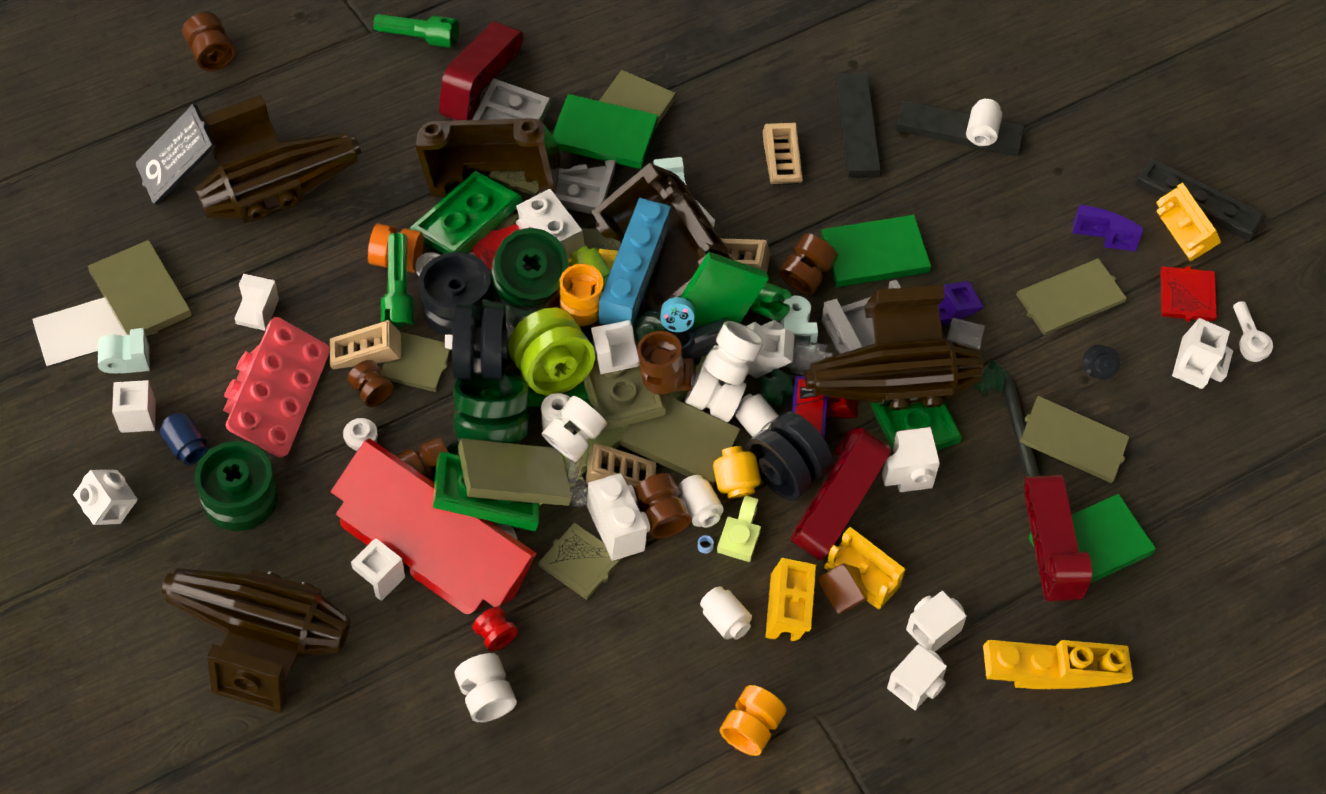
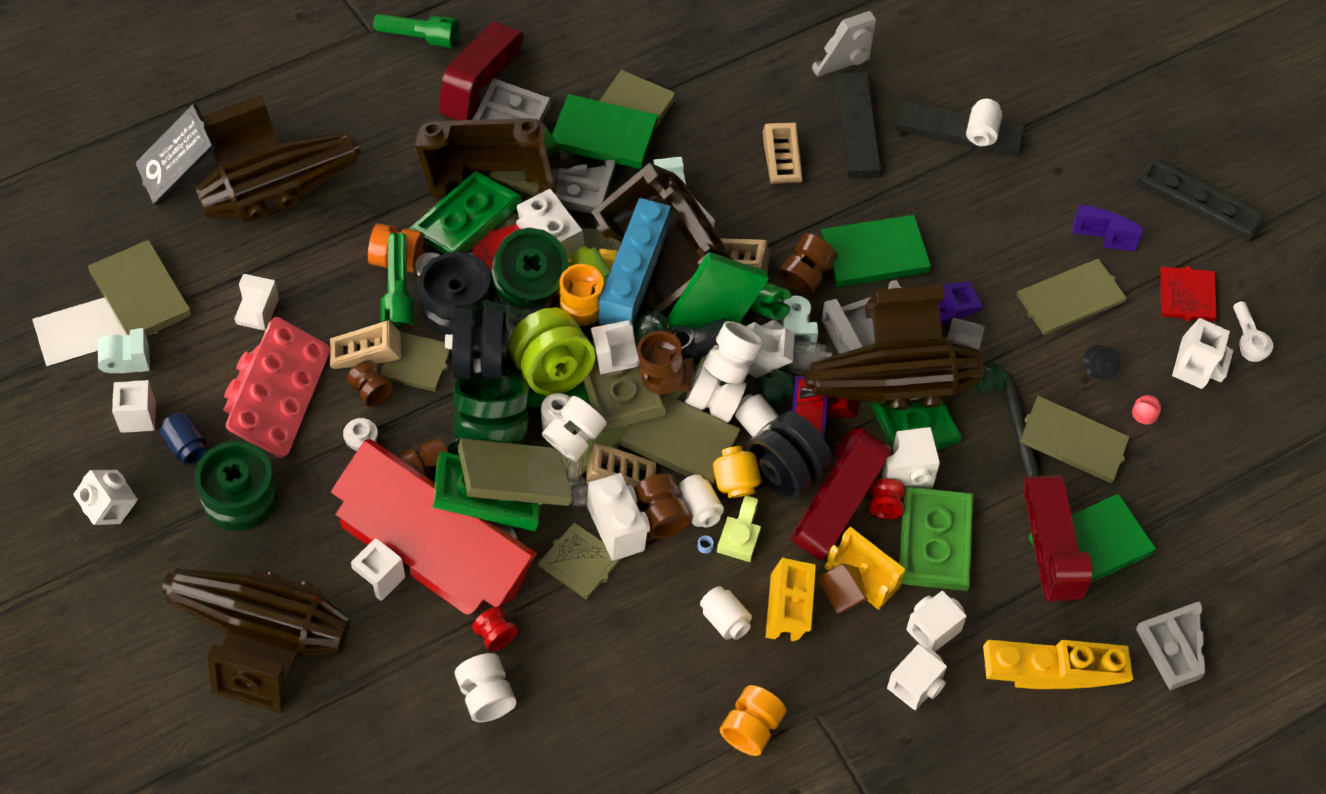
(208, 41): reddish brown wheel -> none
(677, 314): medium azure tile -> none
(849, 45): none -> light grey wing
(887, 498): none -> red wheel
(936, 538): none -> bright green tile
(1146, 409): none -> coral hinge
(1176, 644): none -> light grey wing
(1187, 222): yellow hinge -> none

